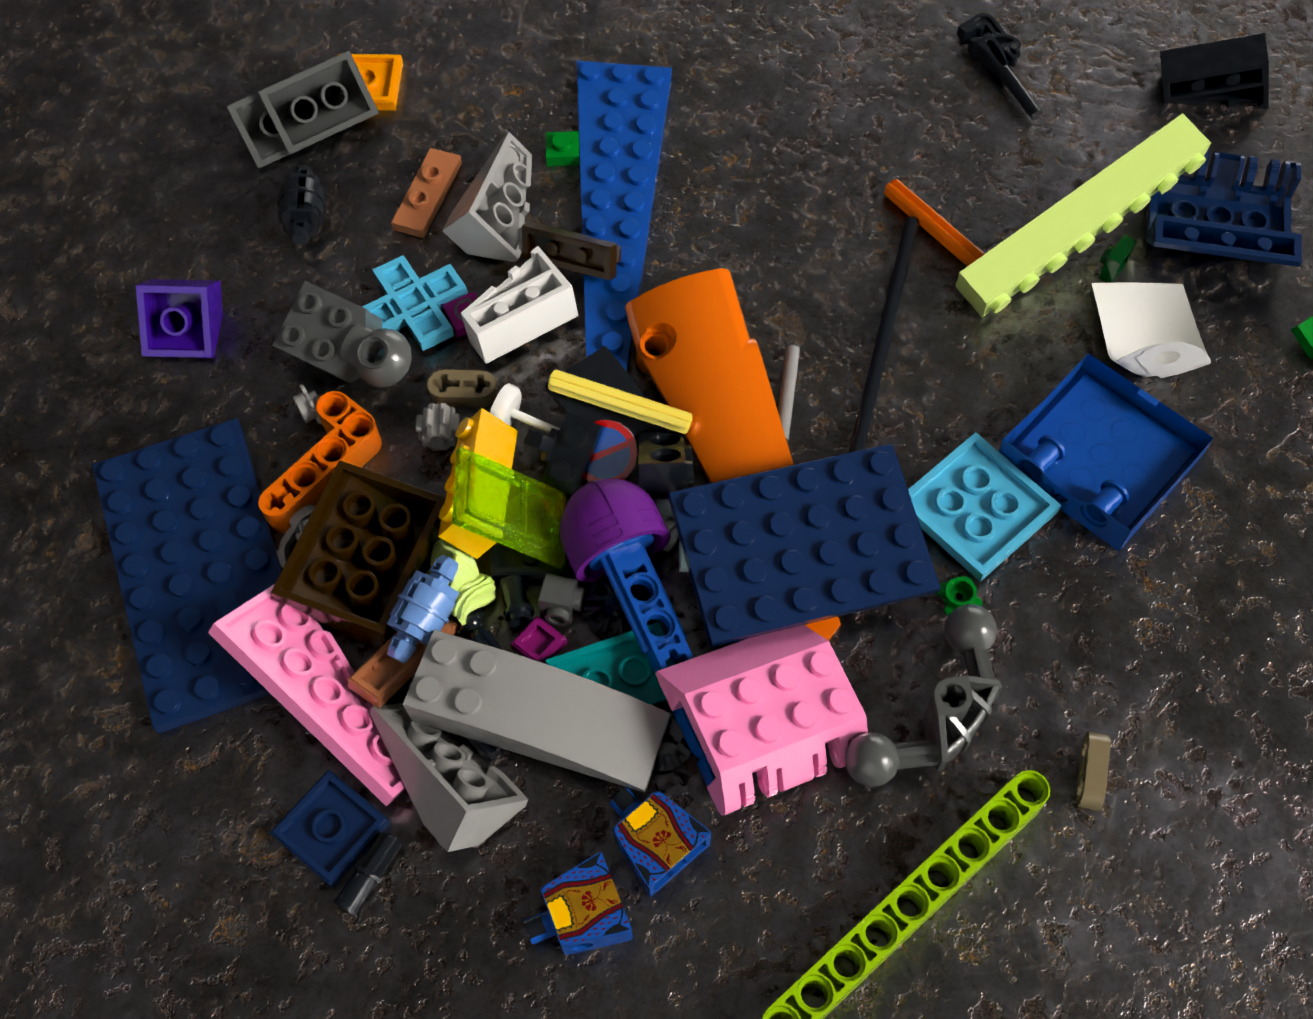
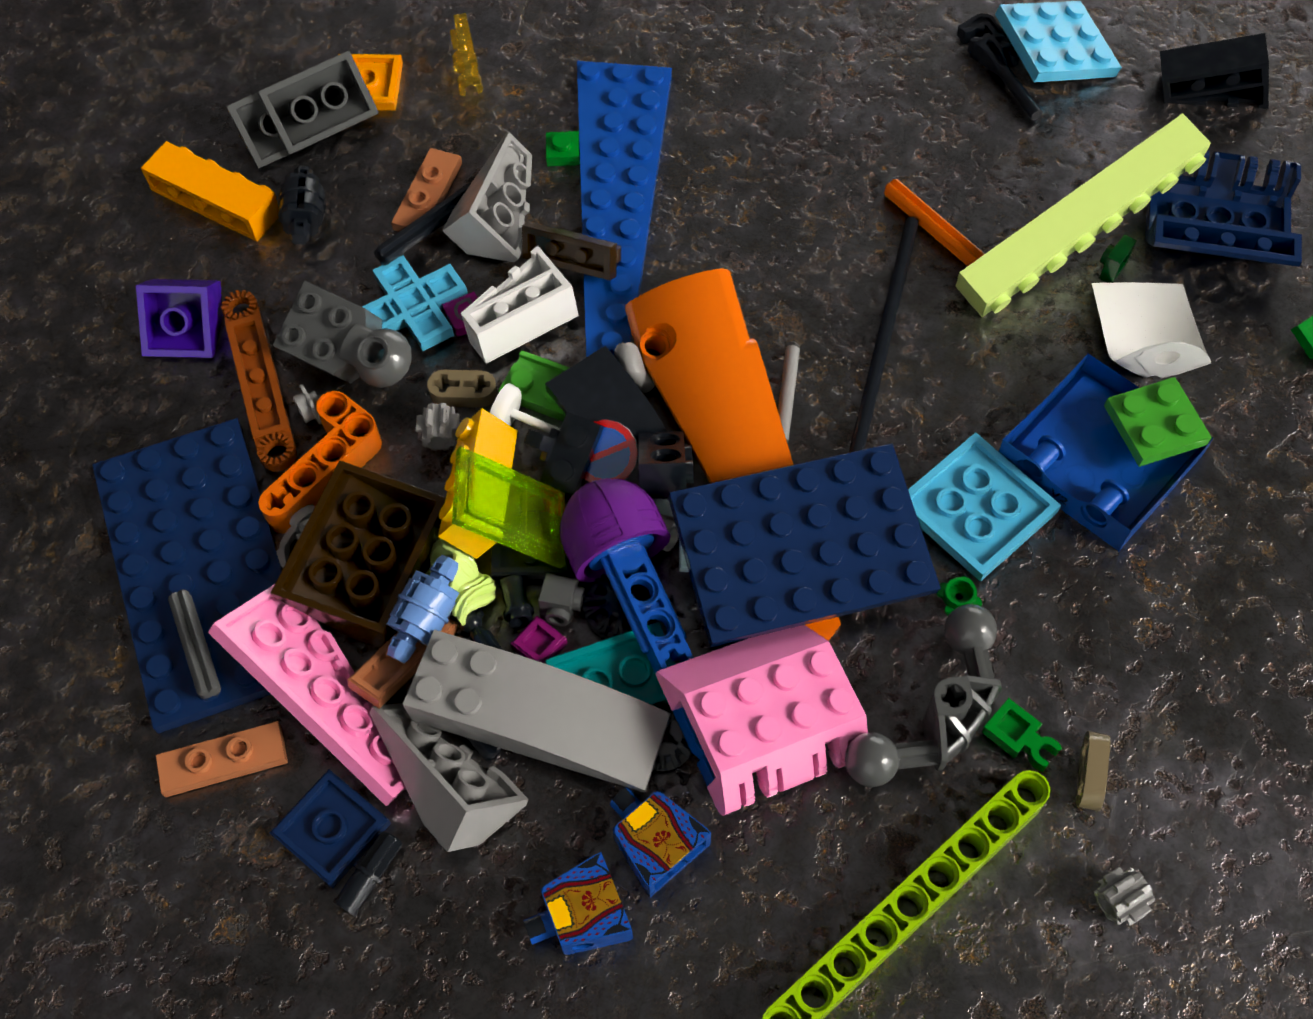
(194, 644): none -> dark grey axle
(211, 190): none -> light orange brick
(221, 759): none -> nougat plate
(258, 381): none -> dark orange plate
(418, 229): none -> black axle
(464, 58): none -> clear yellow plate
(530, 376): none -> bright green plate
(620, 401): light yellow axle -> none
(630, 358): none -> light grey arm
(1016, 731): none -> green plate
(1057, 41): none -> medium azure plate
(1124, 896): none -> light grey gear
(1157, 421): none -> bright green plate

